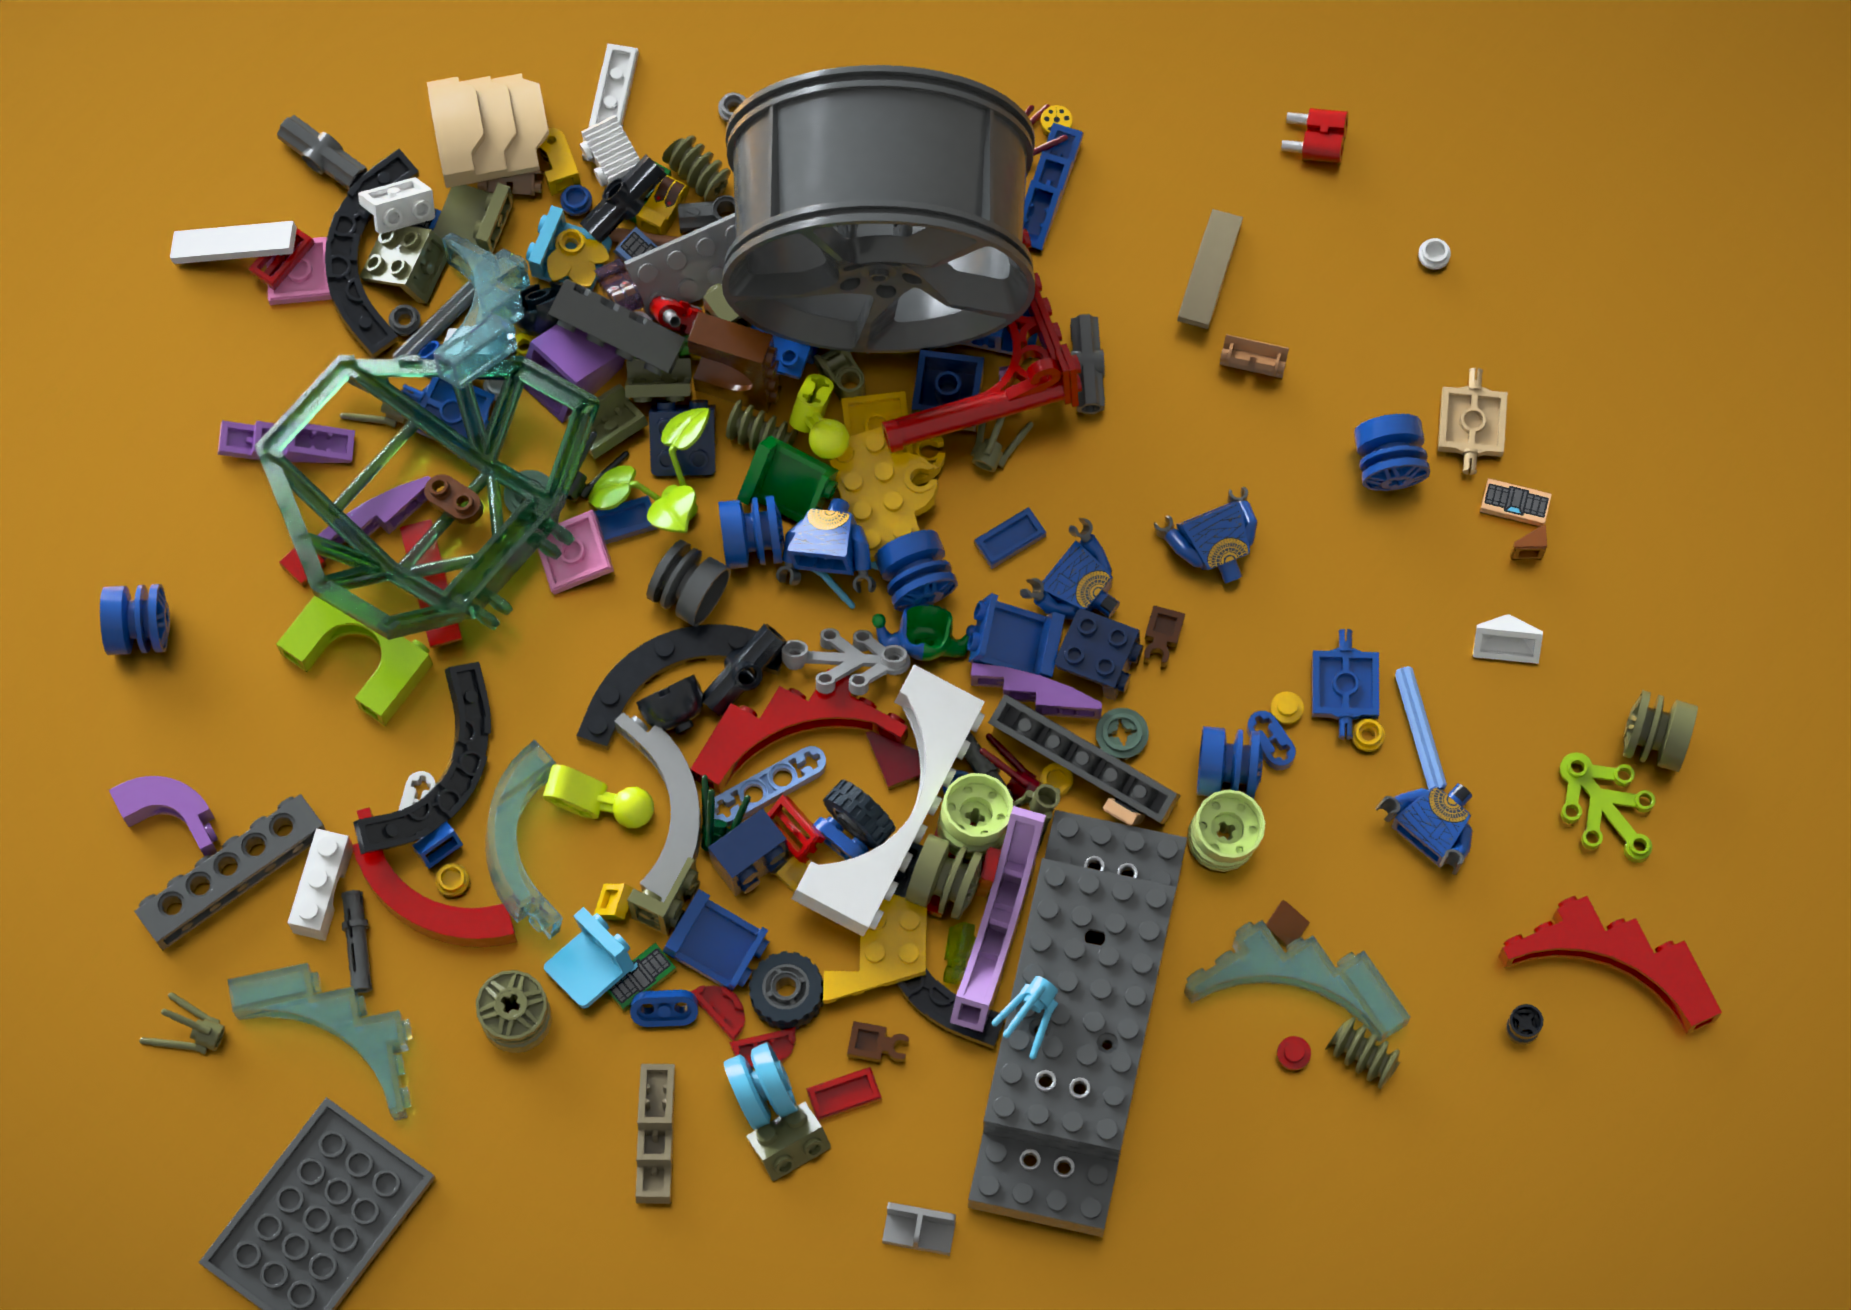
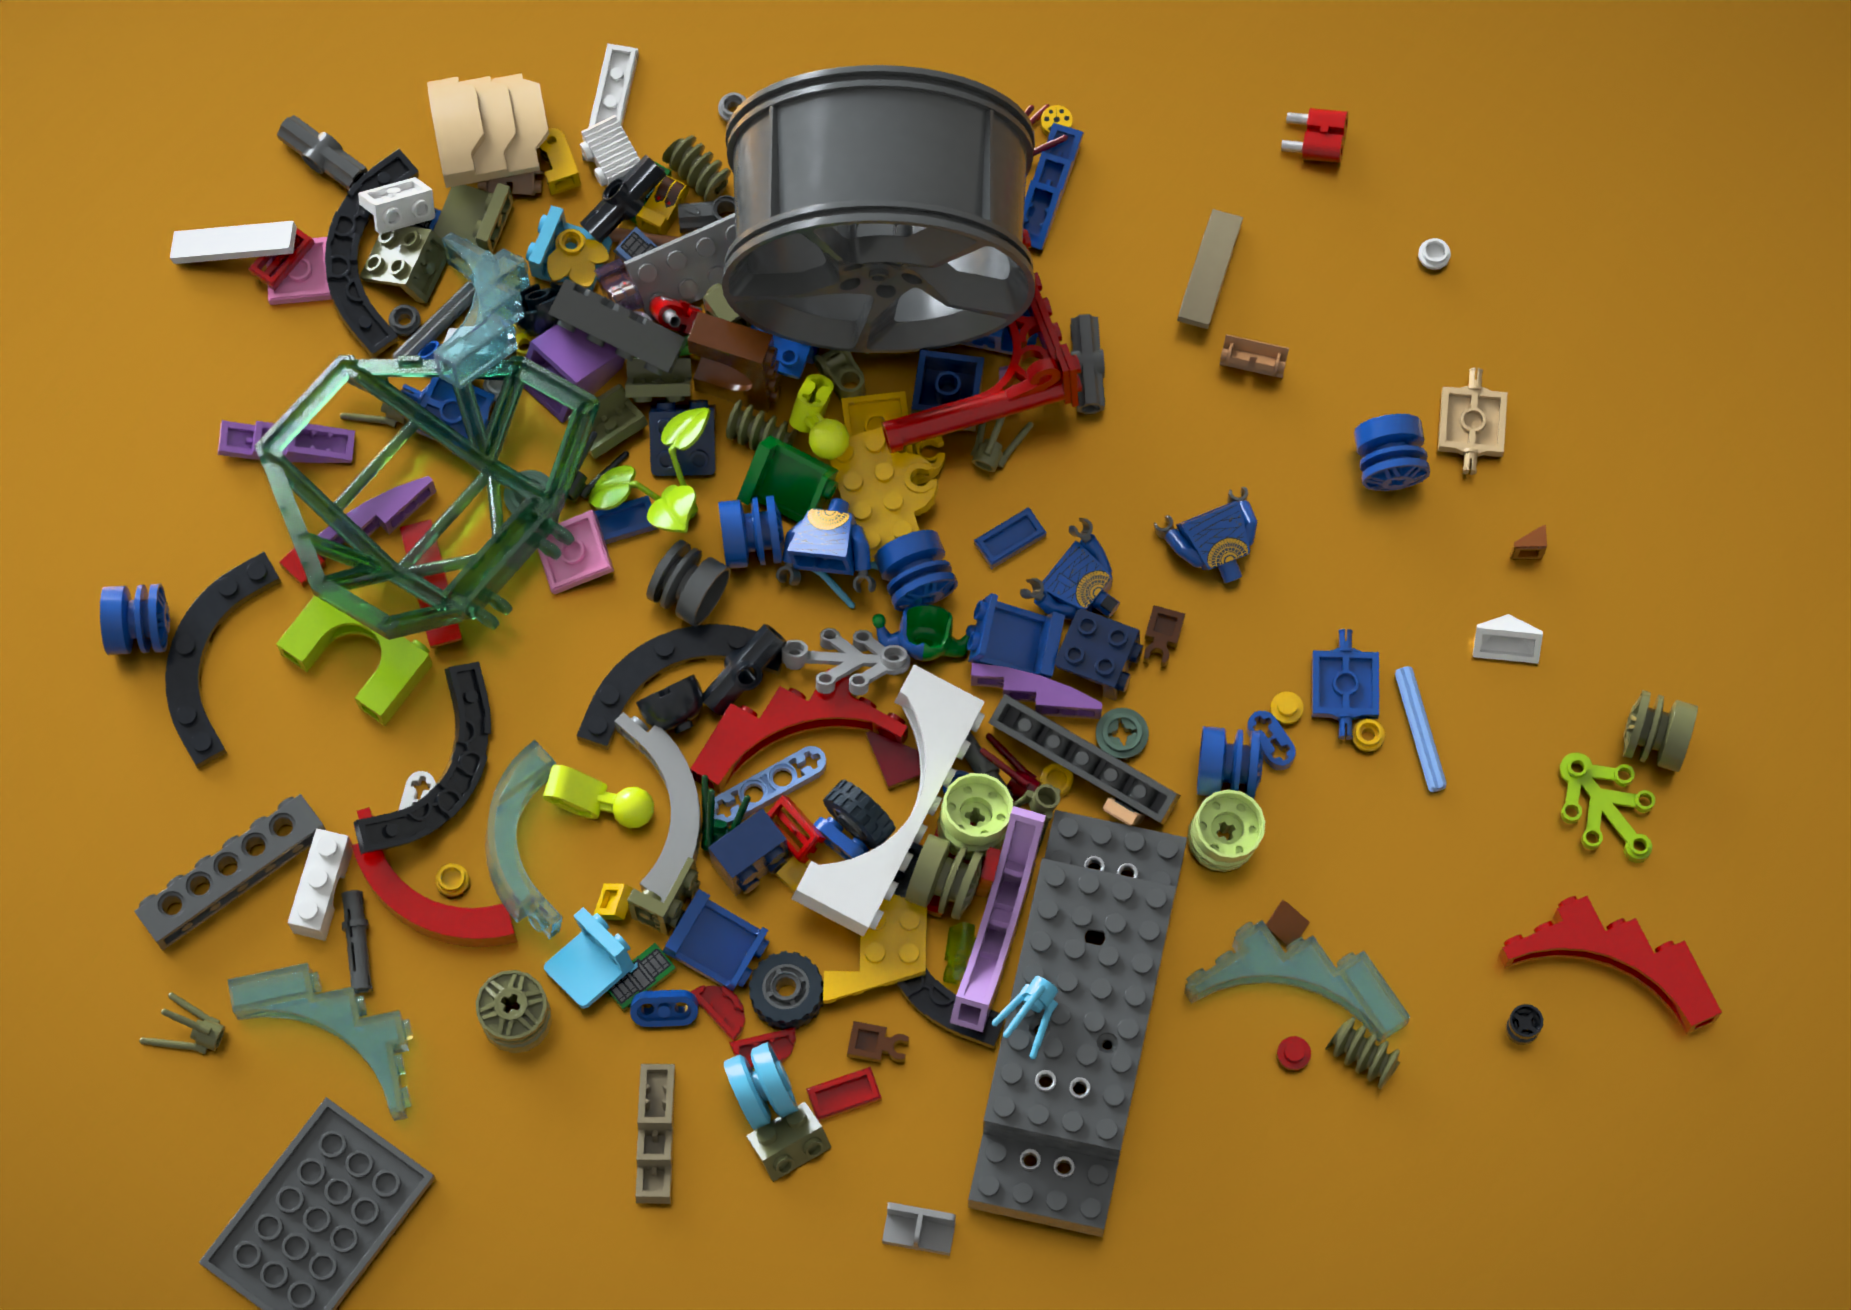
(159, 795): medium lavender arch -> none
(191, 644): none -> black plate
(433, 840): blue piece -> none
(451, 497): reddish brown plate -> none
(576, 200): blue plate -> none
(1433, 822): blue torso -> none
(1515, 502): tile -> none

